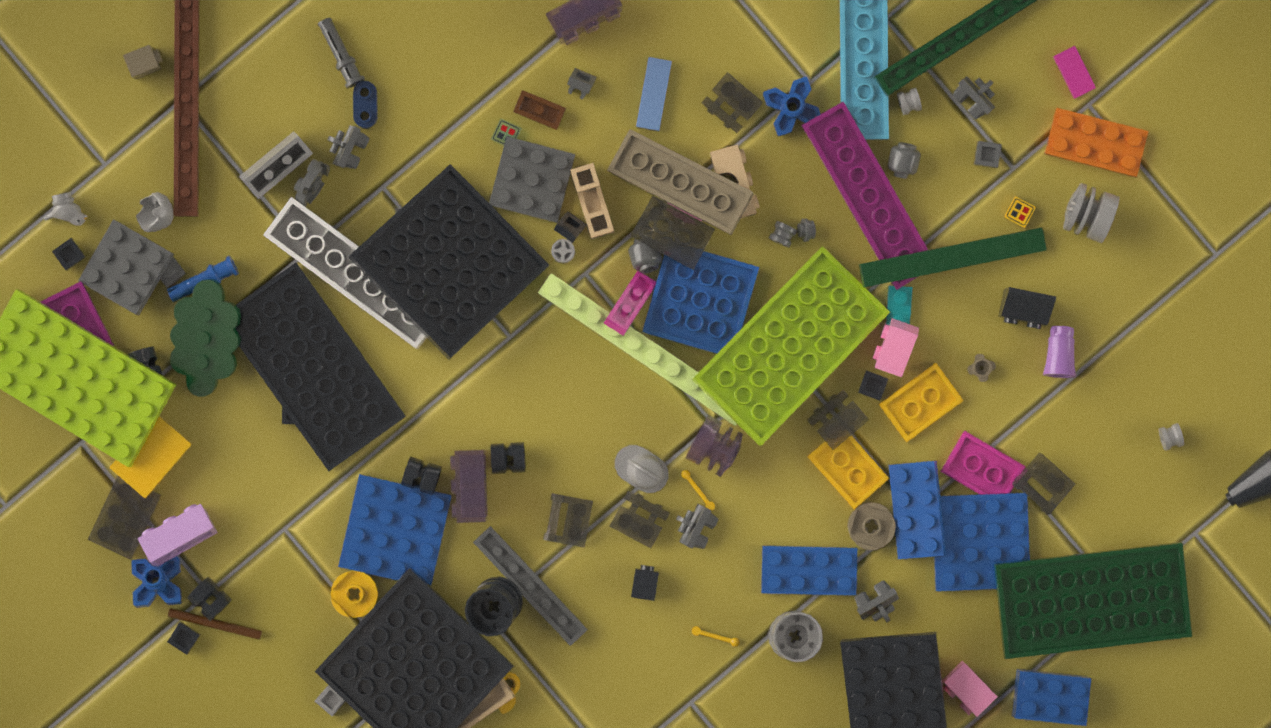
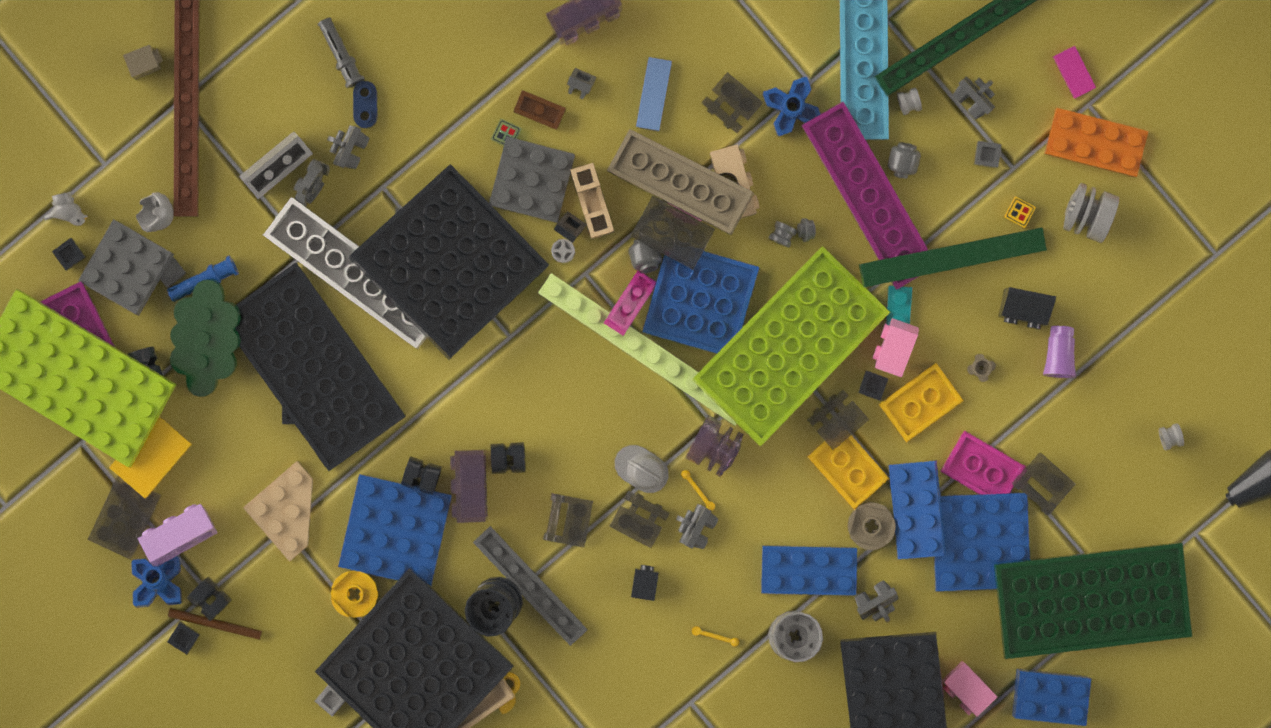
(285, 510): none -> tan plate

